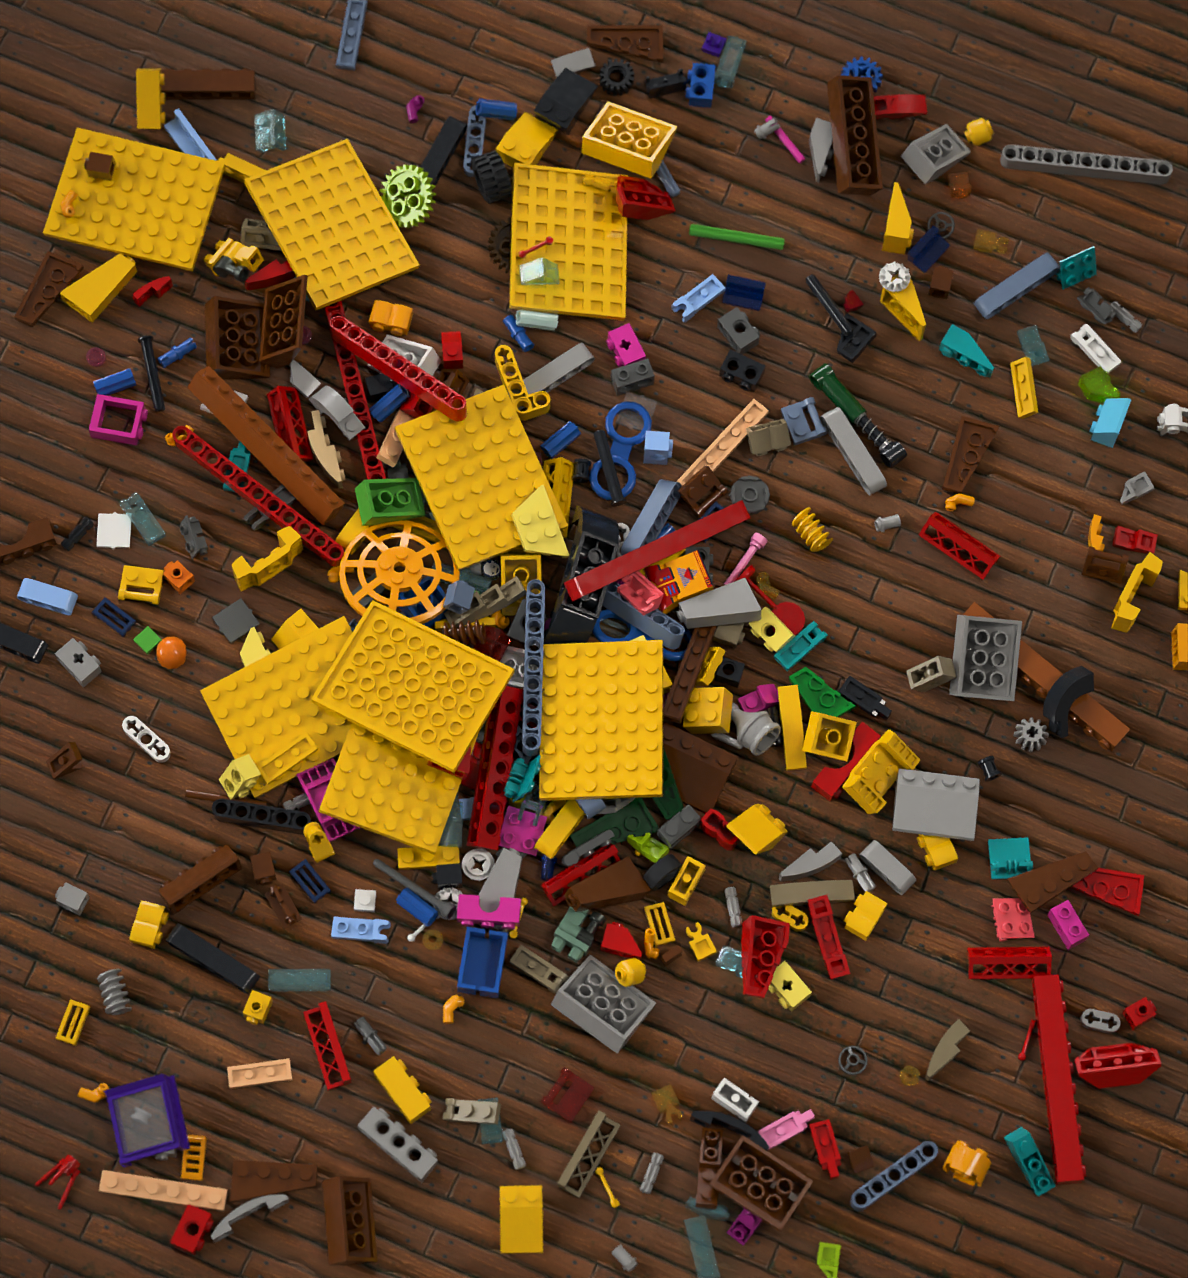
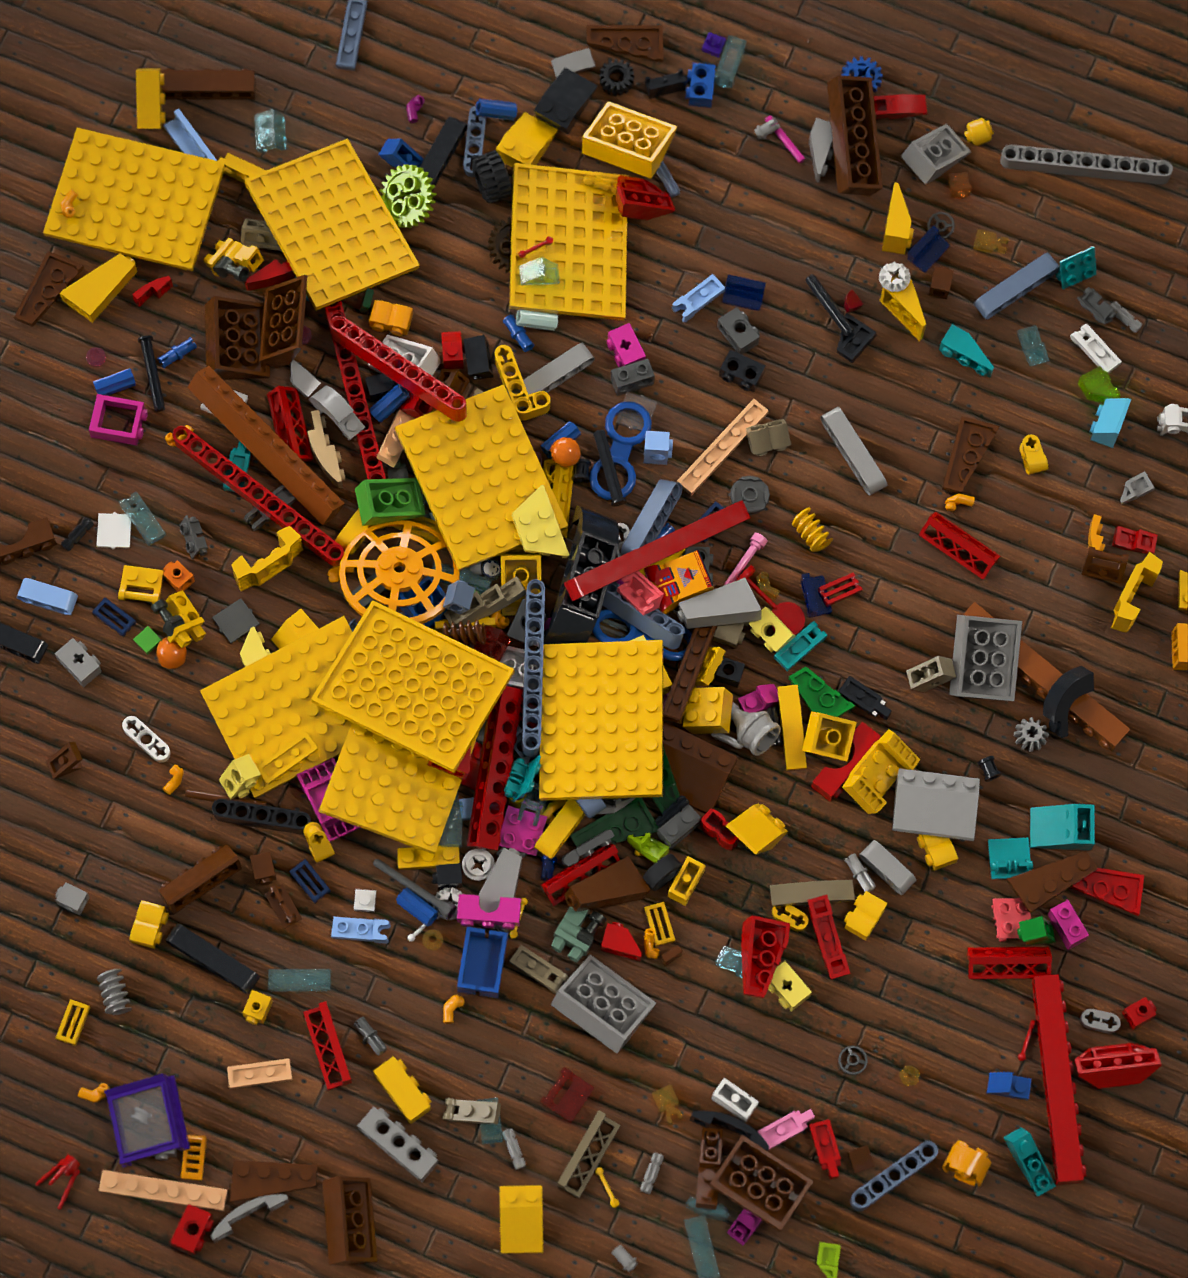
(100, 166): reddish brown brick -> none
(172, 785): none -> light orange arm
(180, 619): none -> yellow hips
(298, 802): light grey axle -> none
(366, 301): none -> dark green tile
(398, 152): none -> blue slope
(478, 357): none -> black hinge
(565, 452): none -> orange hair
(630, 972): yellow head -> none
(672, 810): none -> black axle
(698, 487): reddish brown plate -> none
(700, 945): yellow plate -> none
(733, 906): light grey axle -> none
(736, 236): bright green axle -> none
(797, 423): sand blue plate -> none
(811, 863): light grey slope -> none
(813, 599): none -> clear blue panel
(825, 380): piece -> none
(854, 582): none -> red tile
(882, 524): light grey pin -> none
(947, 1048): dark tan slope -> none
(1008, 1085): none -> blue slope
(1024, 387): yellow plate -> none
(1033, 458): none -> yellow piece
(1036, 931): none -> green slope
(1063, 827): none -> teal slope

